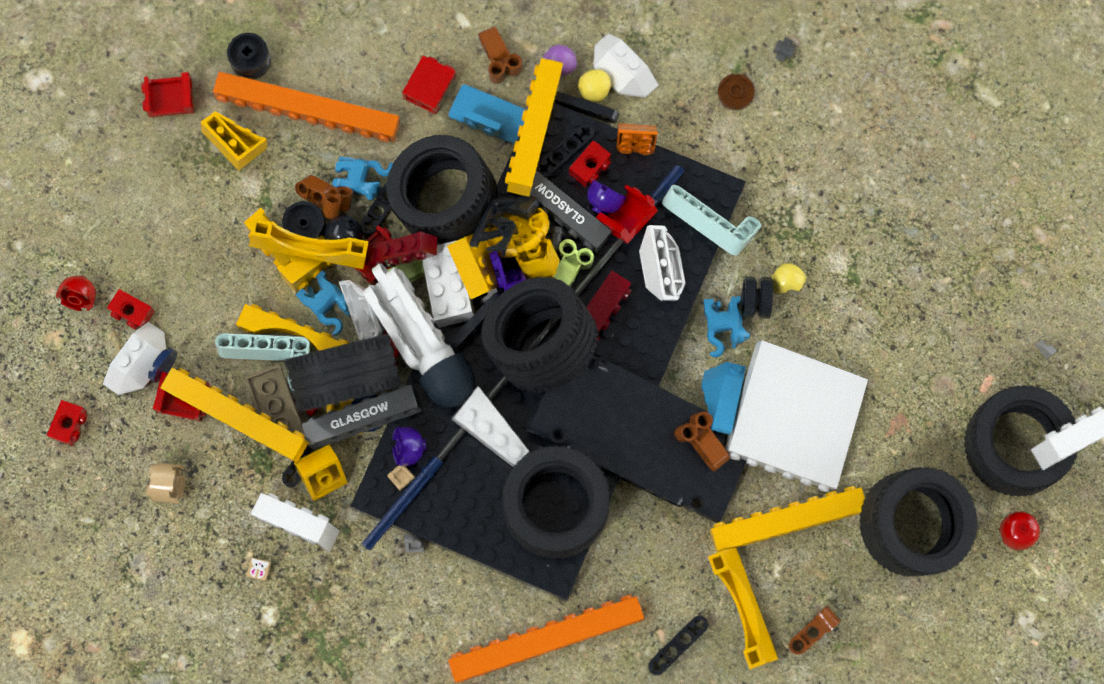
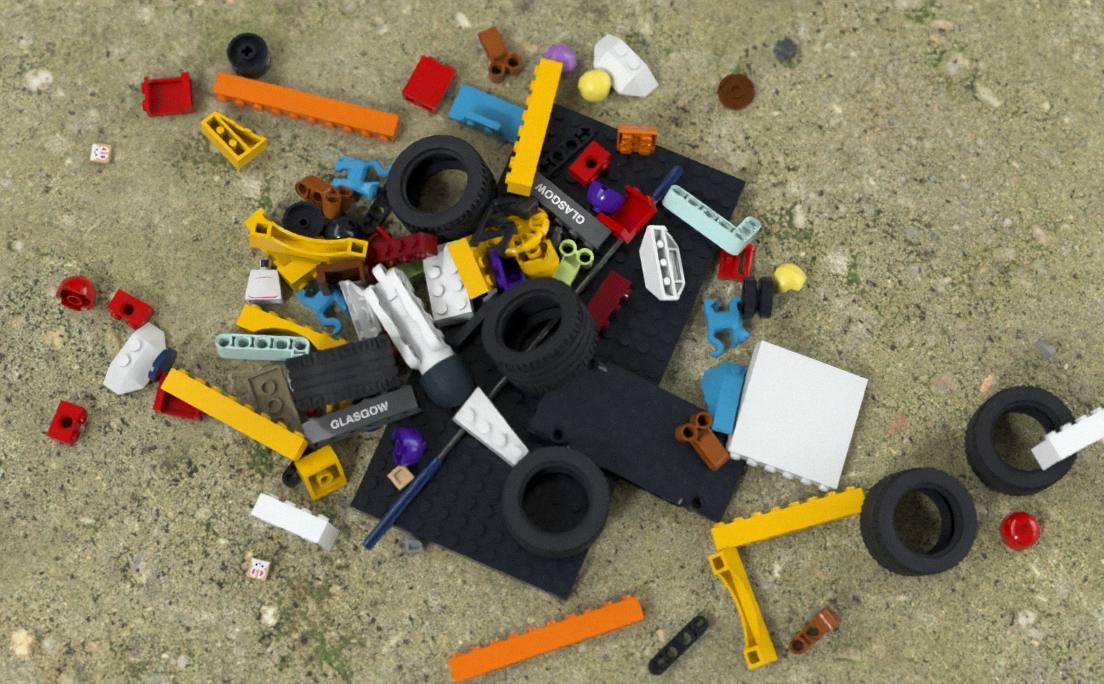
(100, 153): none -> tile
(166, 483): tan brick -> none
(264, 285): none -> white torso
(335, 272): none -> reddish brown panel
(586, 107): black beam -> none
(729, 264): none -> red plate

